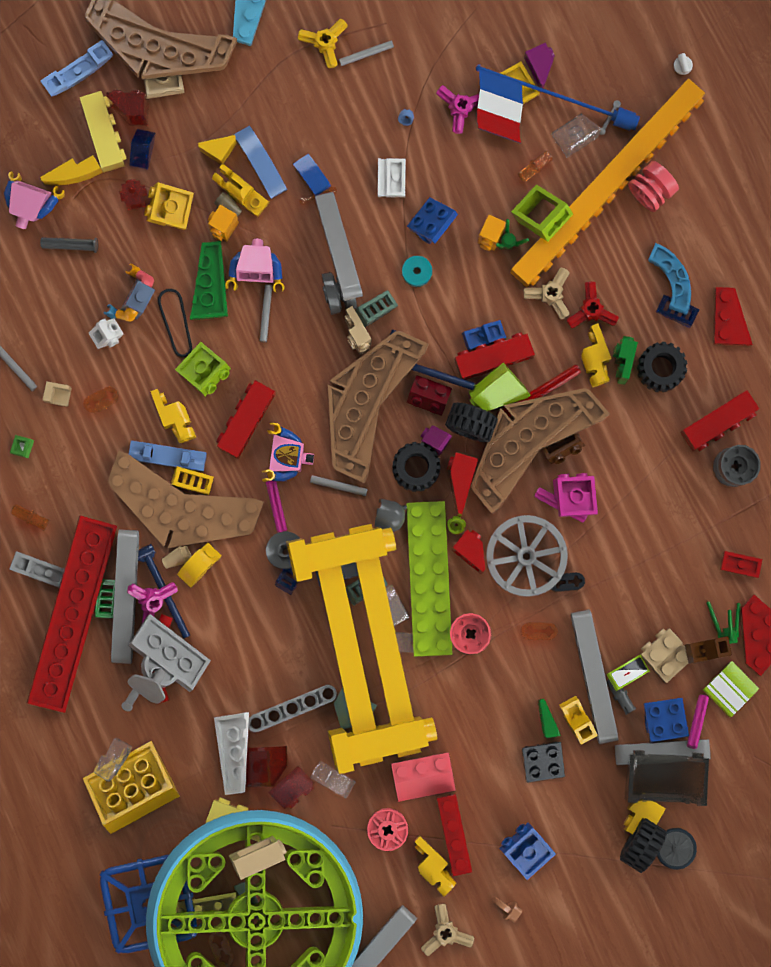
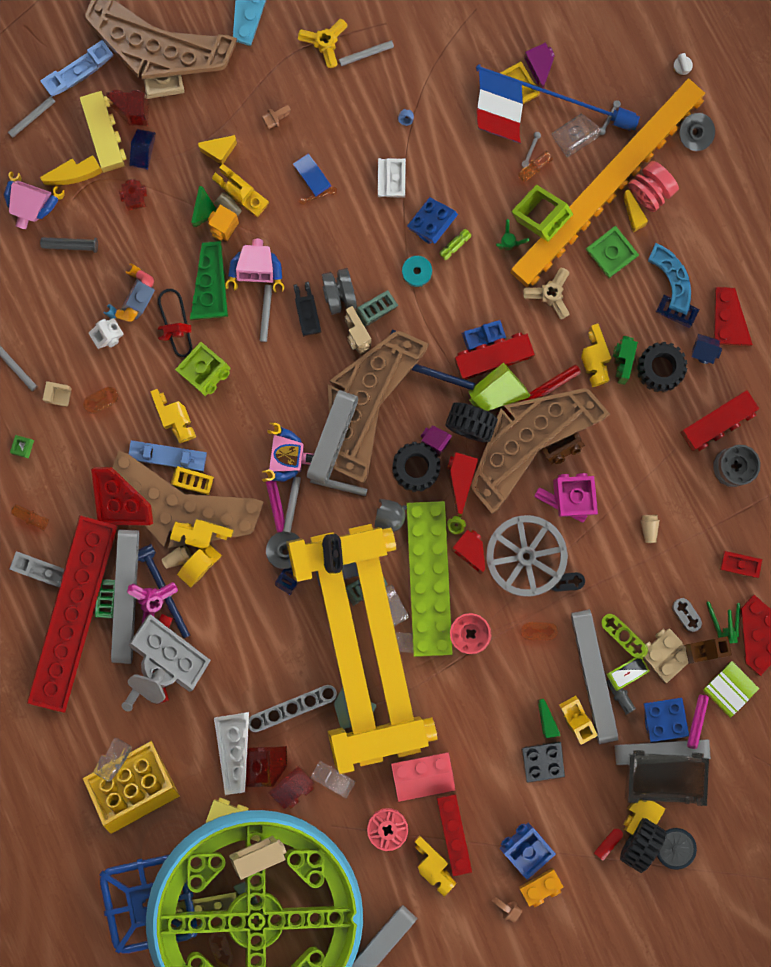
(32, 116): none -> light grey bar
(117, 500): none -> red plate
(169, 206): yellow plate -> none
(176, 330): none -> red plate
(199, 534): none -> yellow plate
(202, 208): none -> green slope
(246, 419): red brick -> none
(260, 162): medium blue slope -> none
(272, 118): none -> nougat piece
(291, 505): none -> light grey bar
(307, 311): none -> black hinge
(332, 437): none -> light grey beam
(332, 553): none -> black plate
(338, 246): light grey beam -> none
(429, 395): dark red bracket -> none
(443, 923): tan bush -> none
(455, 244): none -> lime axle
(458, 114): dark pink bush -> none
(491, 233): light orange brick -> none
(537, 135): none -> light grey hinge
(541, 887): none -> light orange brick
(591, 300): red bush -> none
(608, 844): none -> red bar
(612, 252): none -> bright green plate
(616, 636): none -> lime beam
(635, 214): none -> yellow slope
(650, 527): none -> tan cone
(690, 612): none -> light grey beam
(704, 135): none -> dark grey dish
(706, 349): none -> dark blue brick

